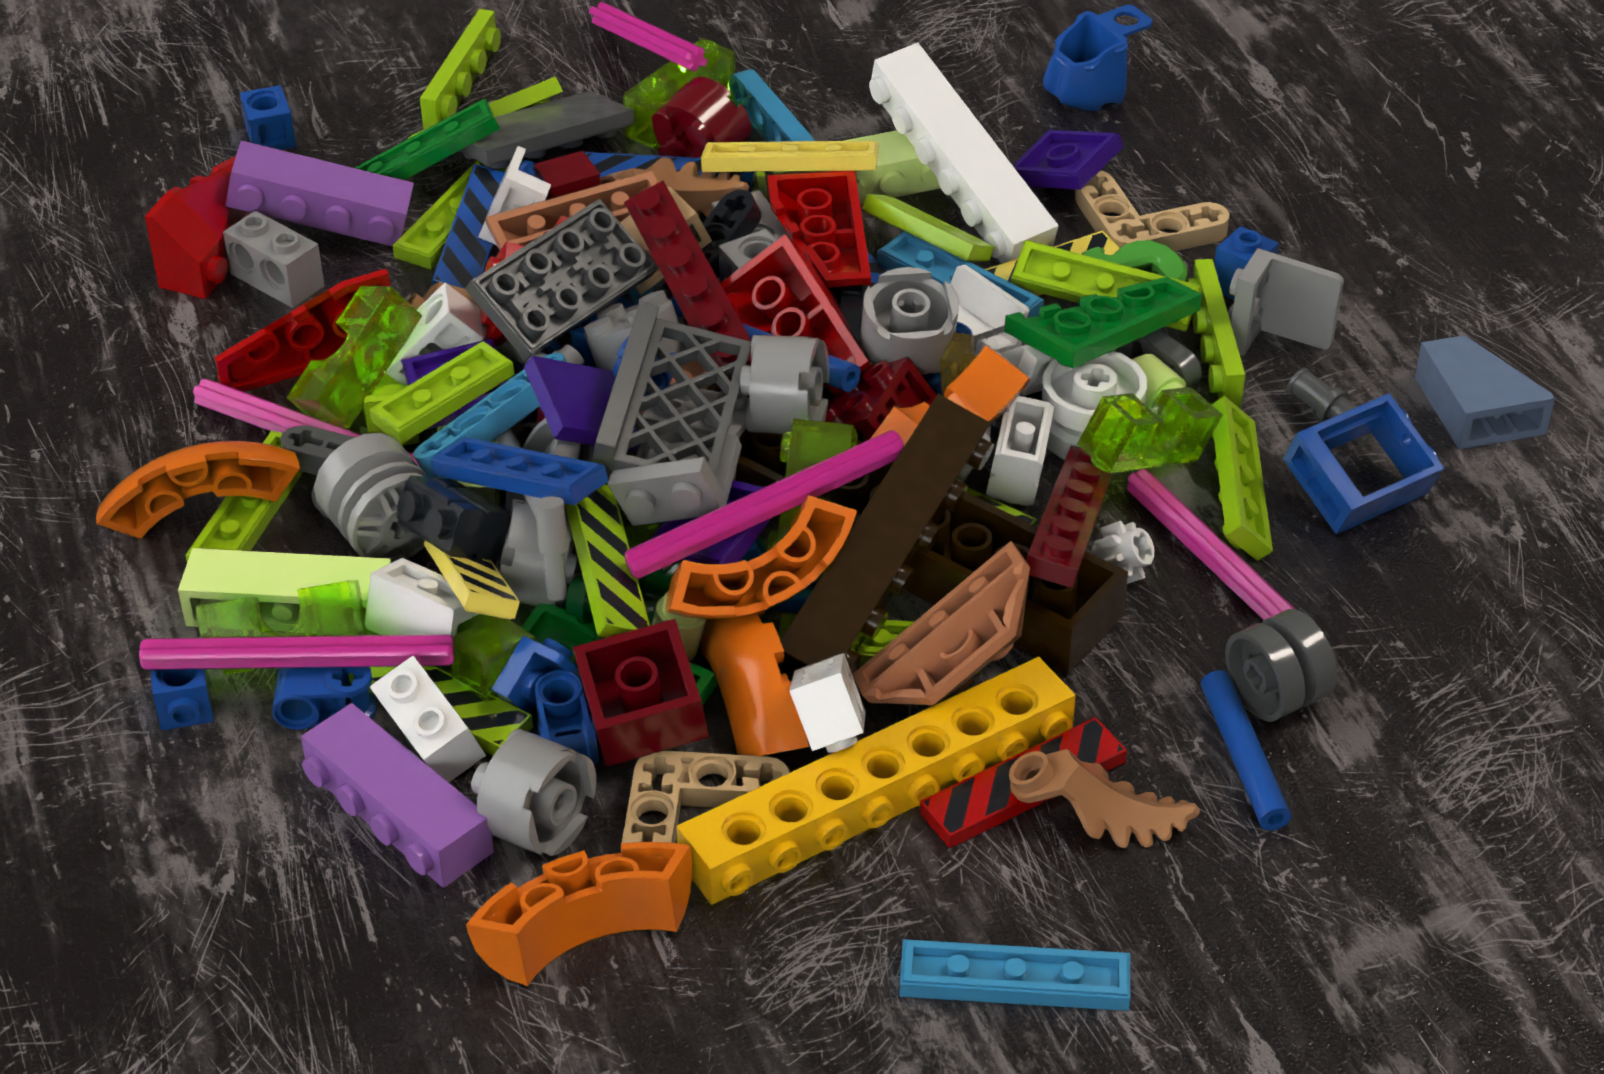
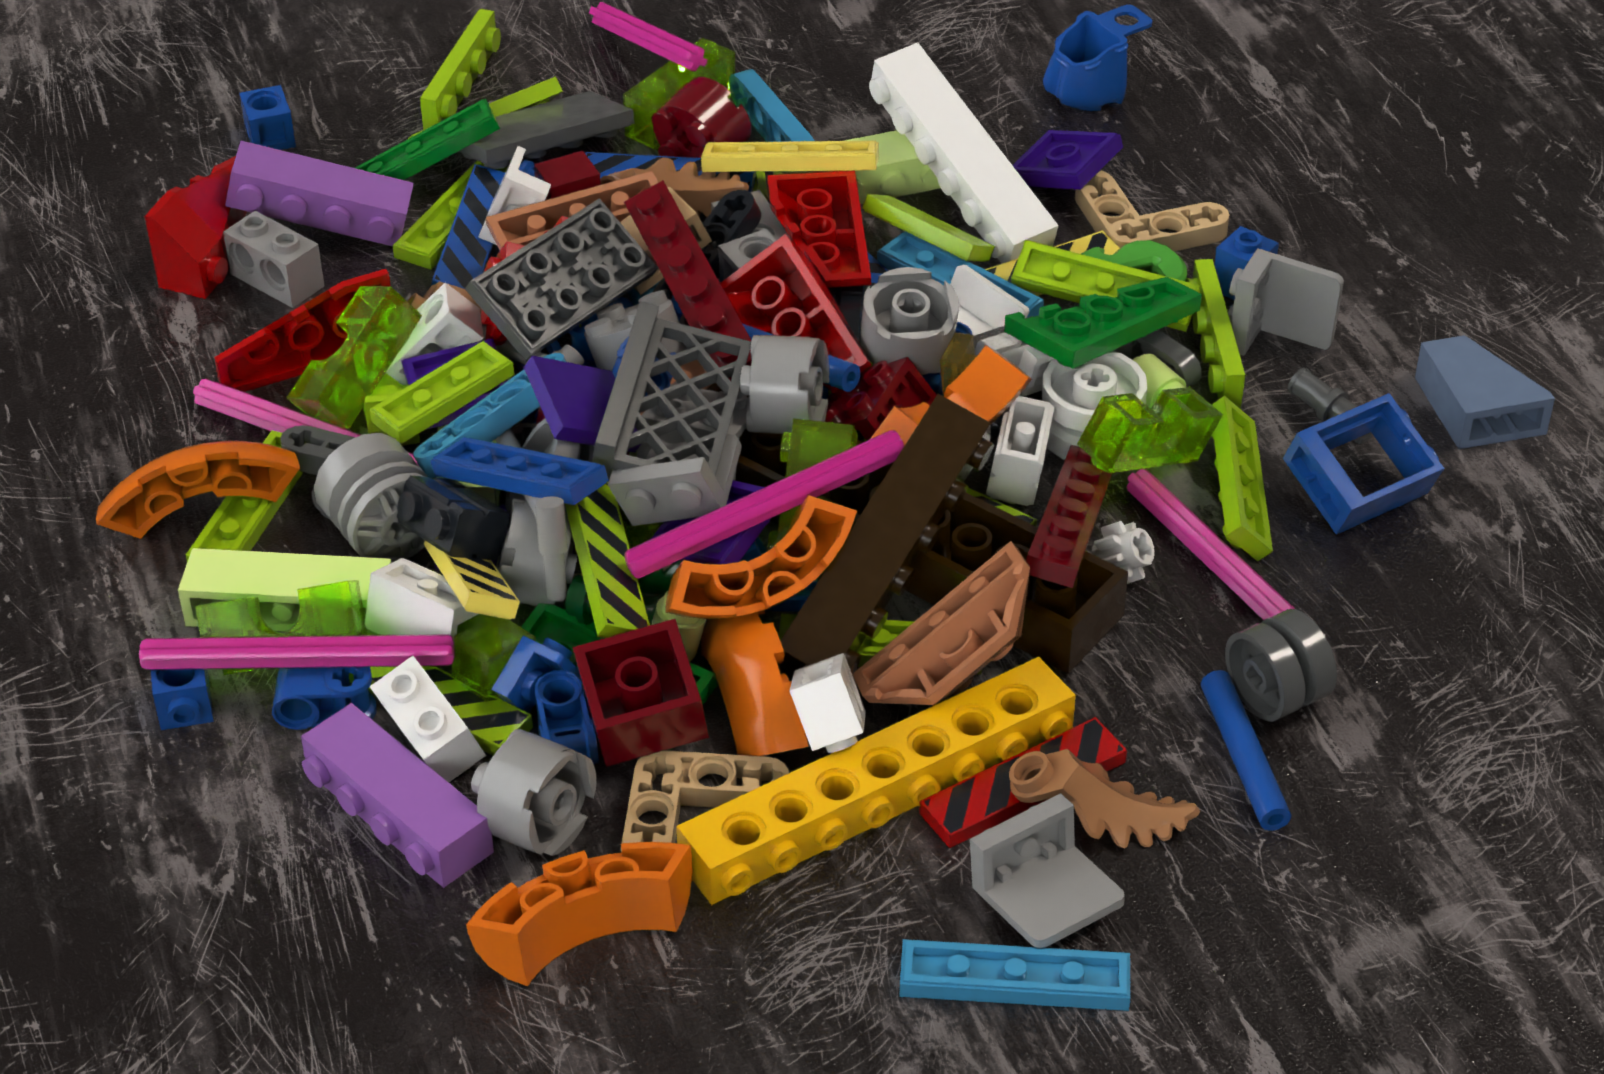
(1039, 876): none -> light grey bracket

